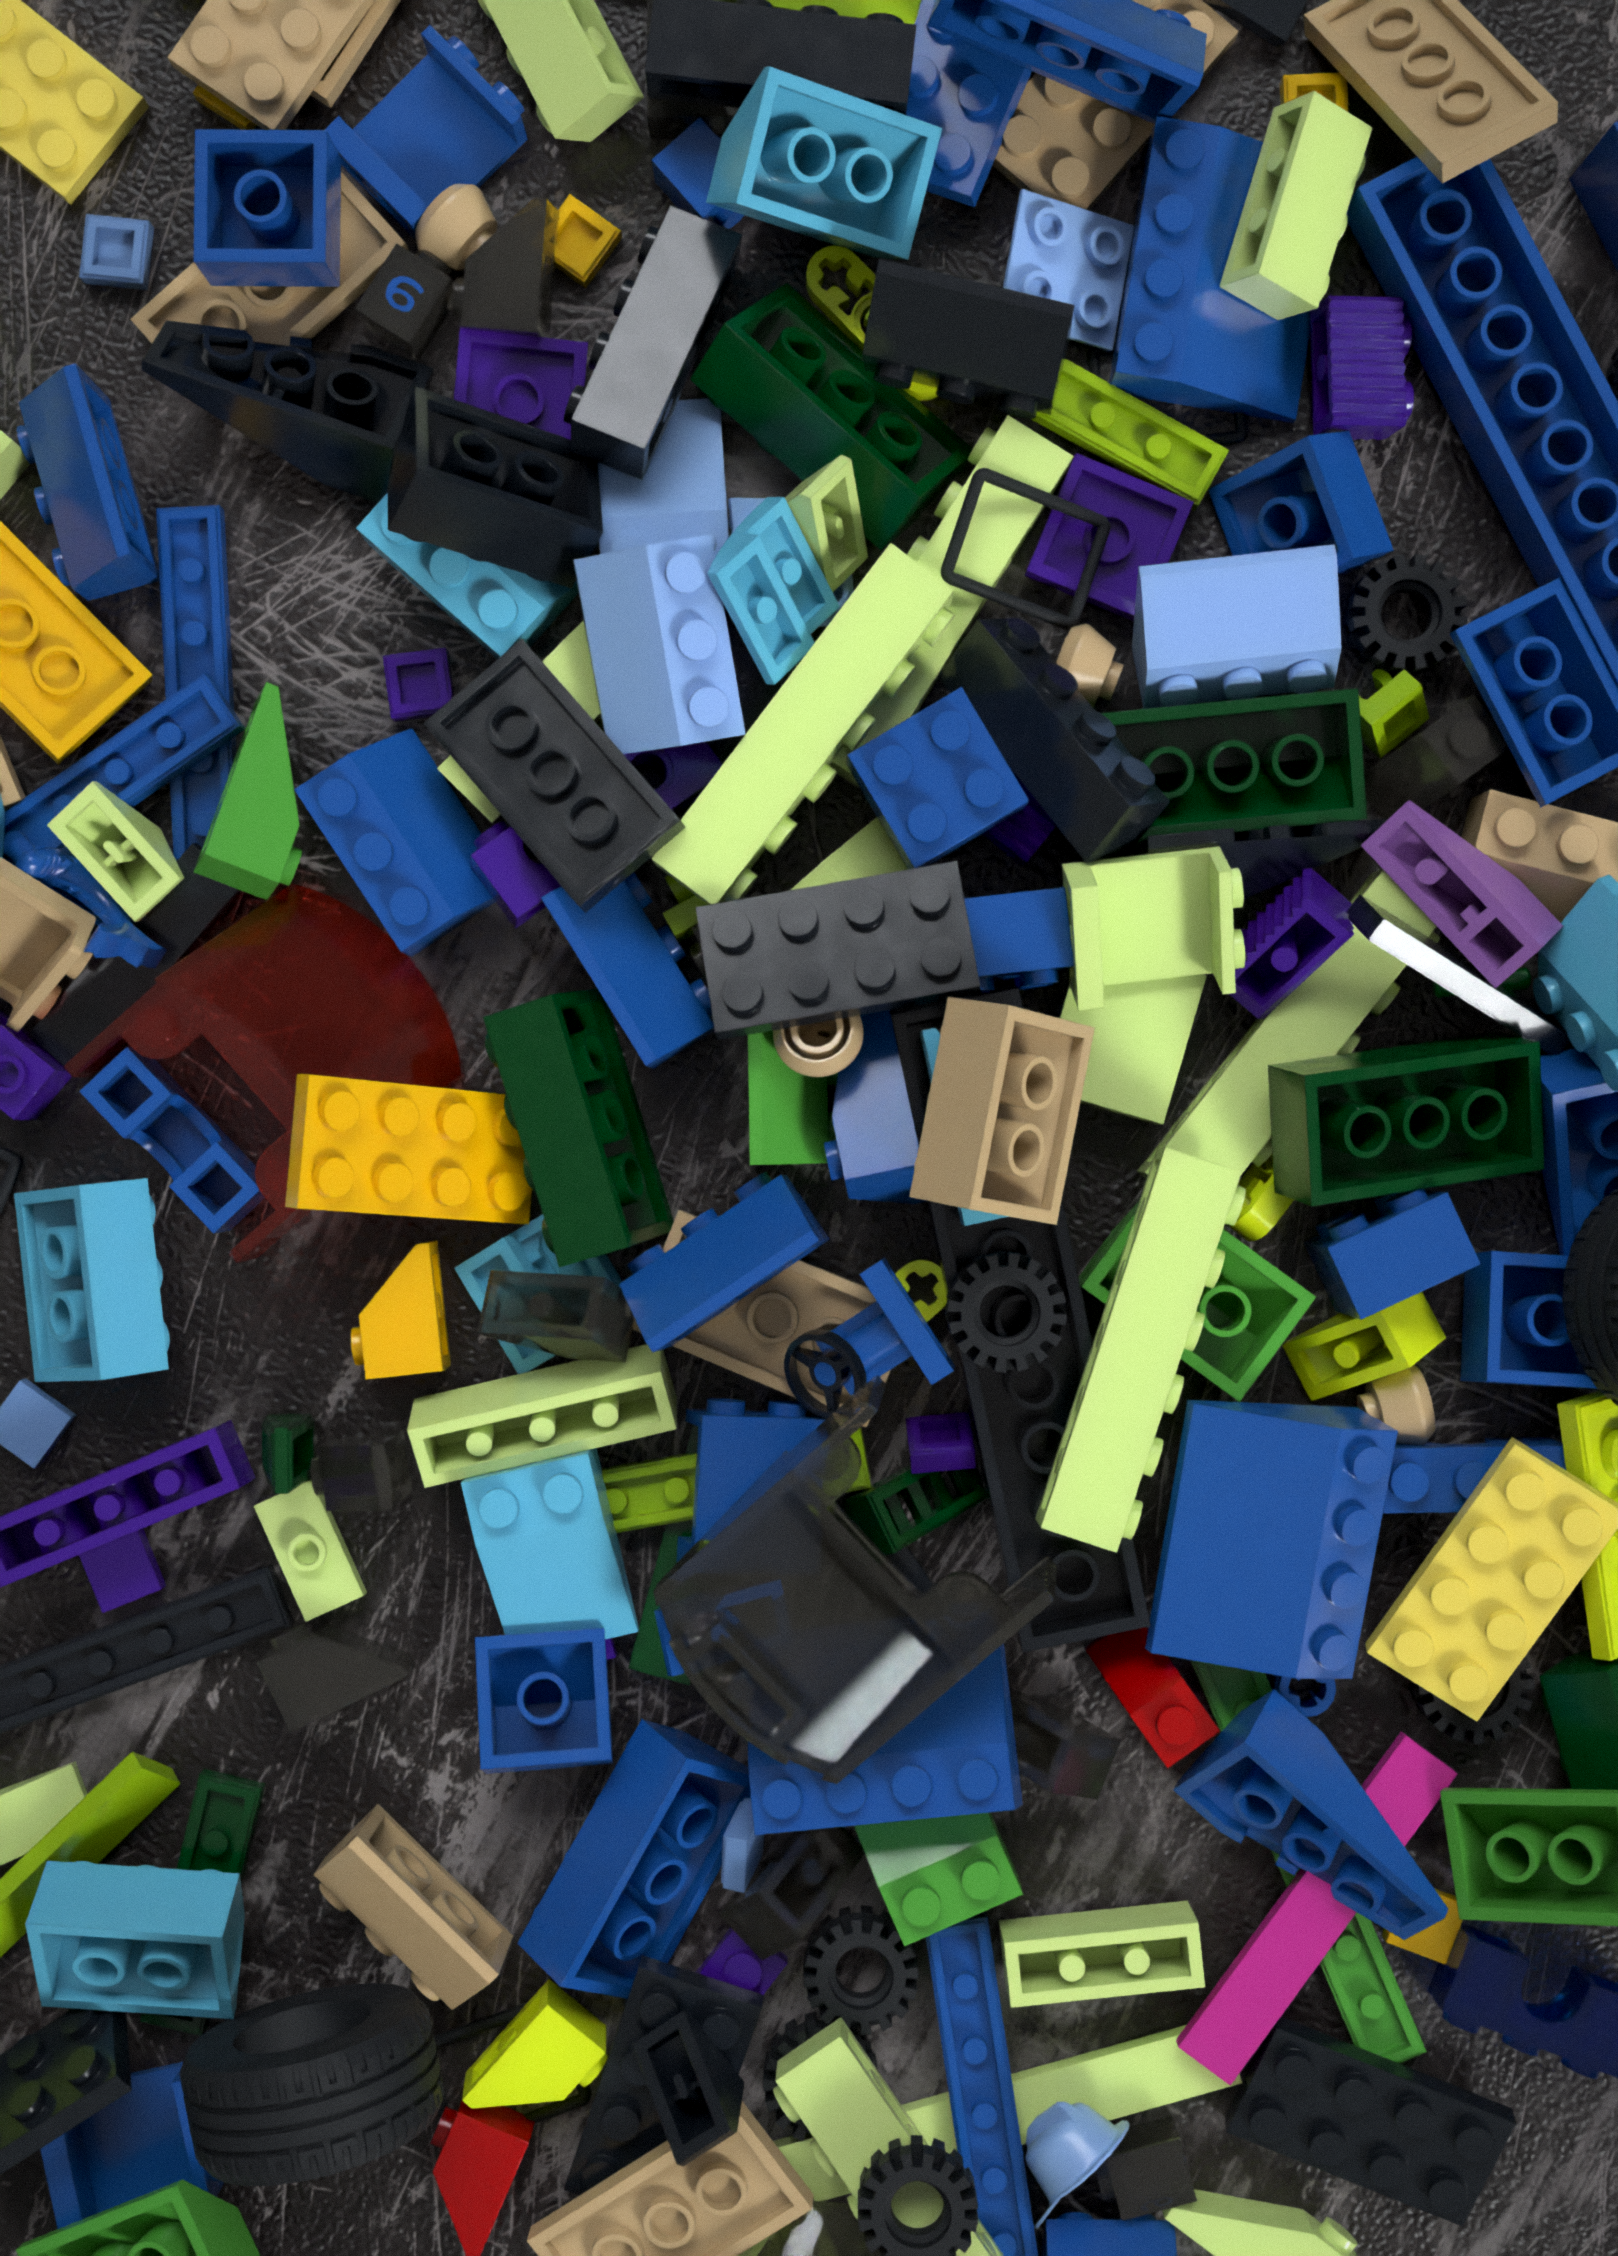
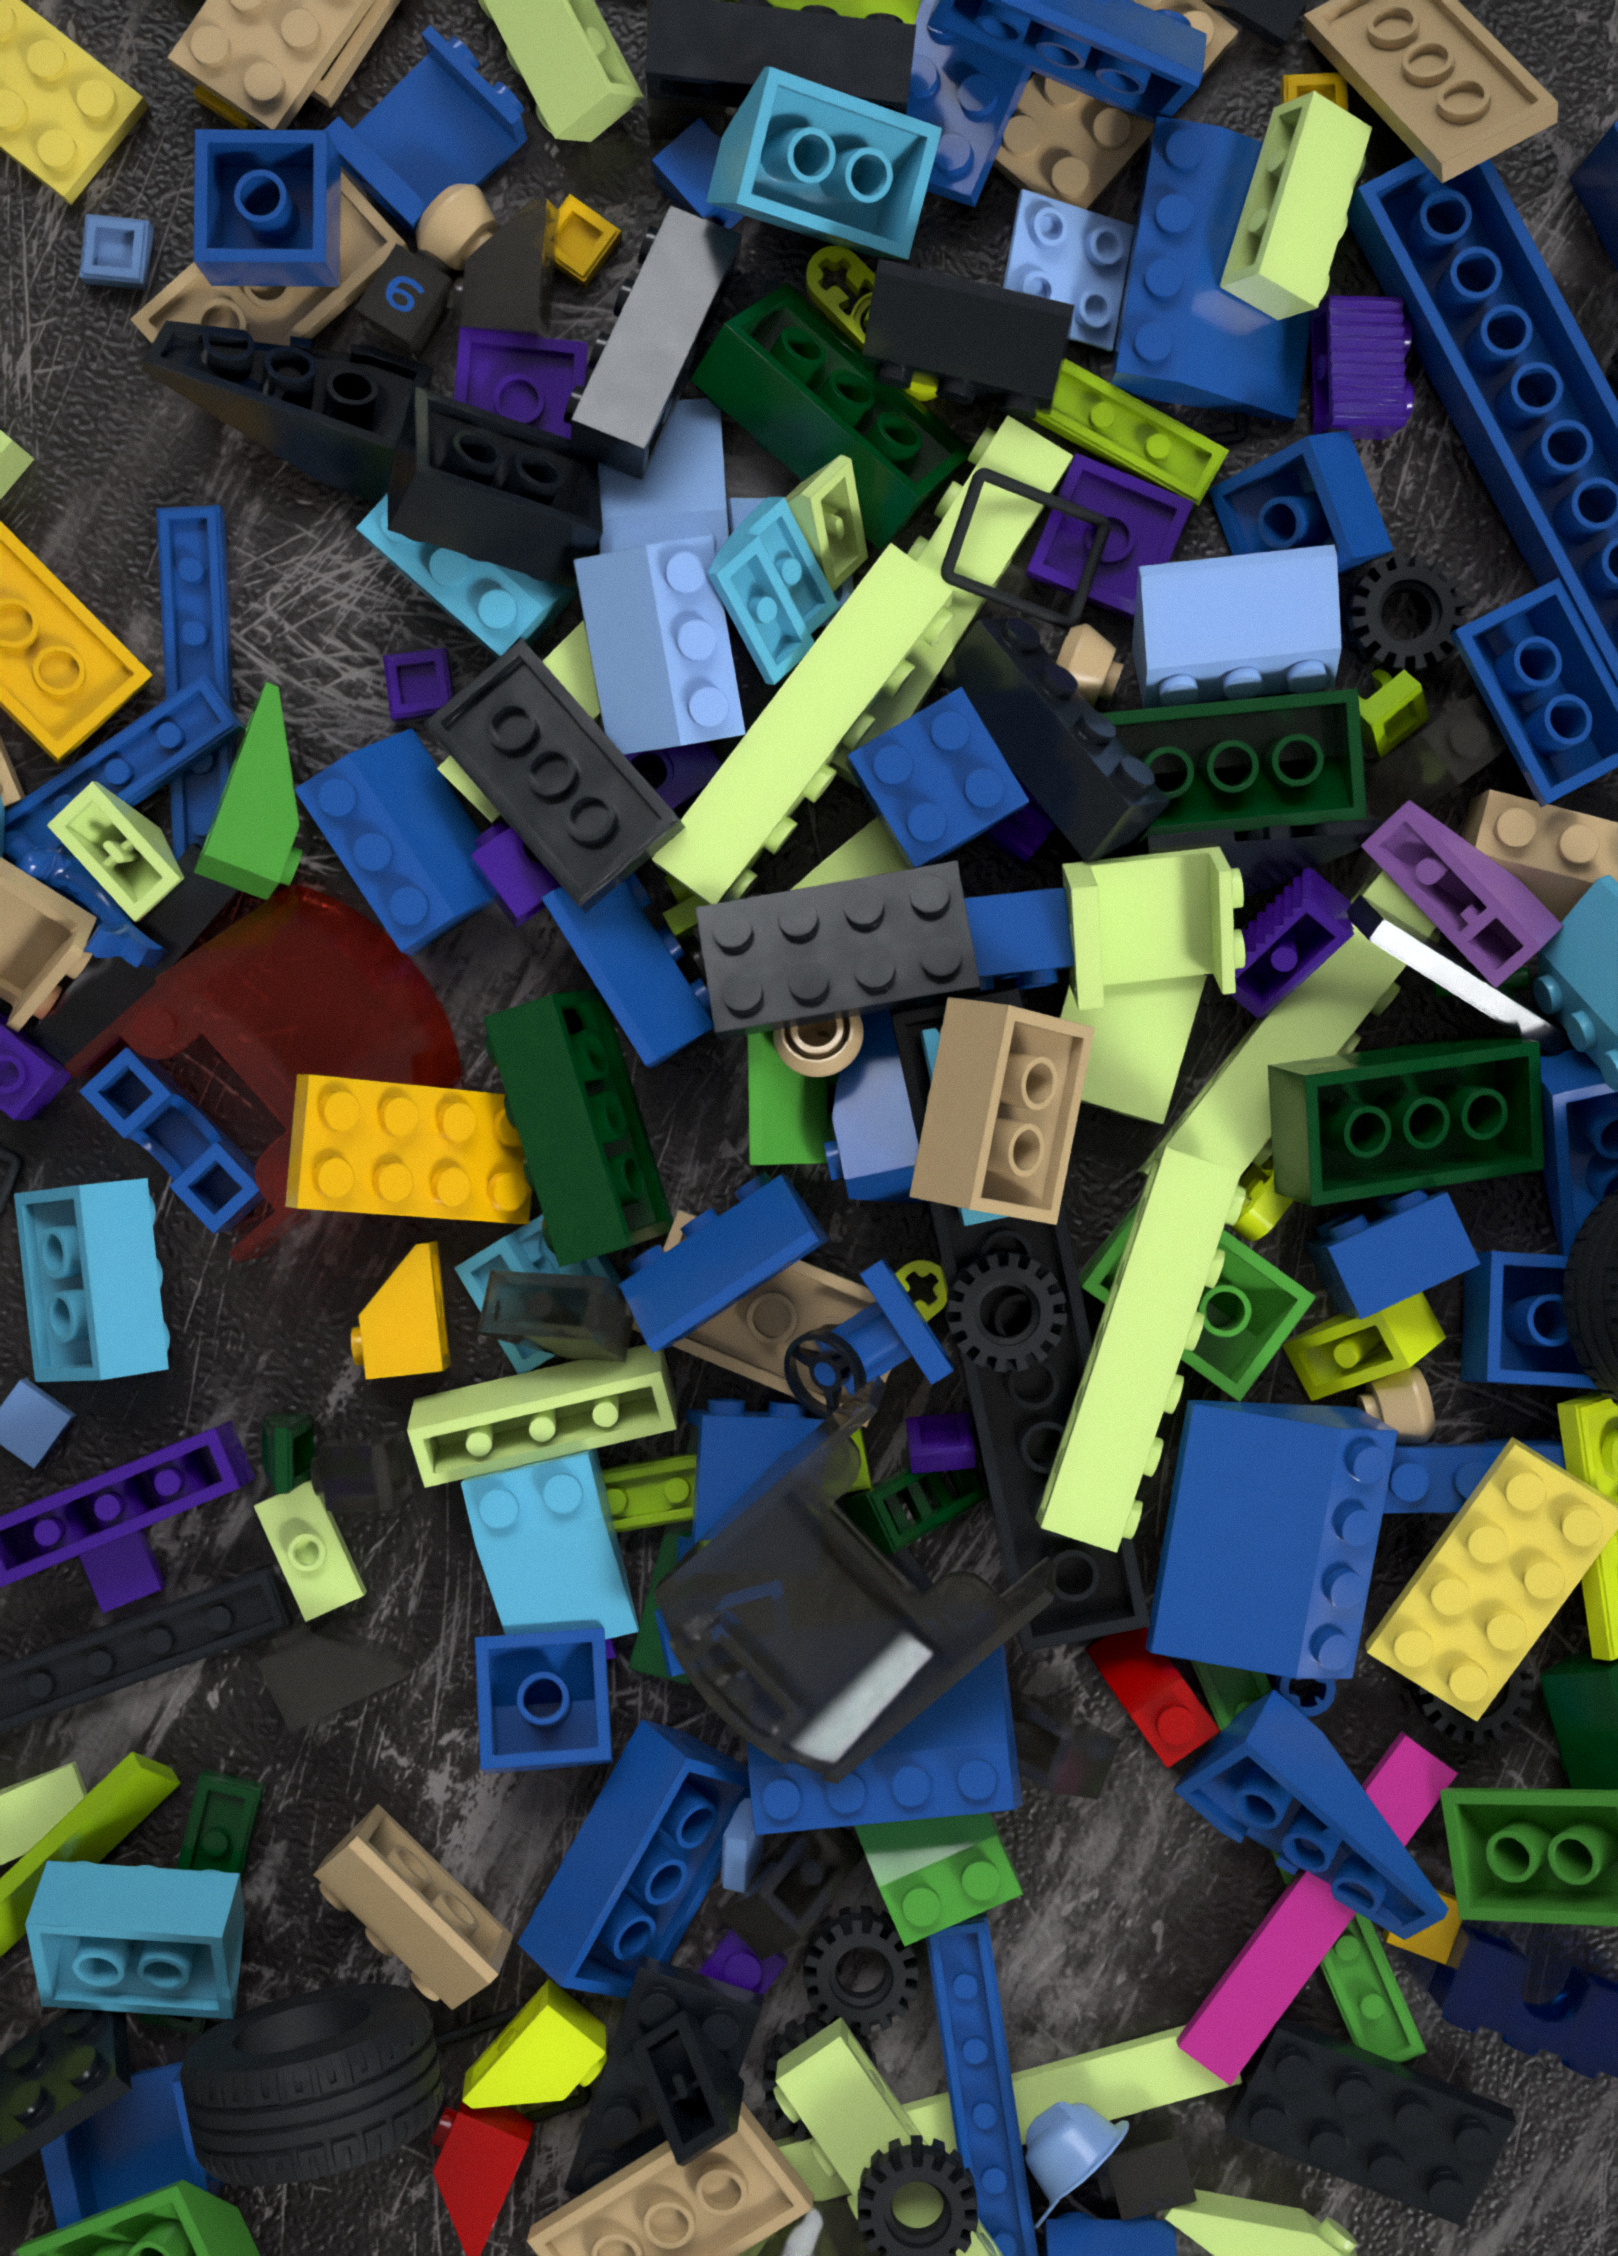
(85, 486): blue slope -> none
(1101, 1953): yellowish green brick -> none

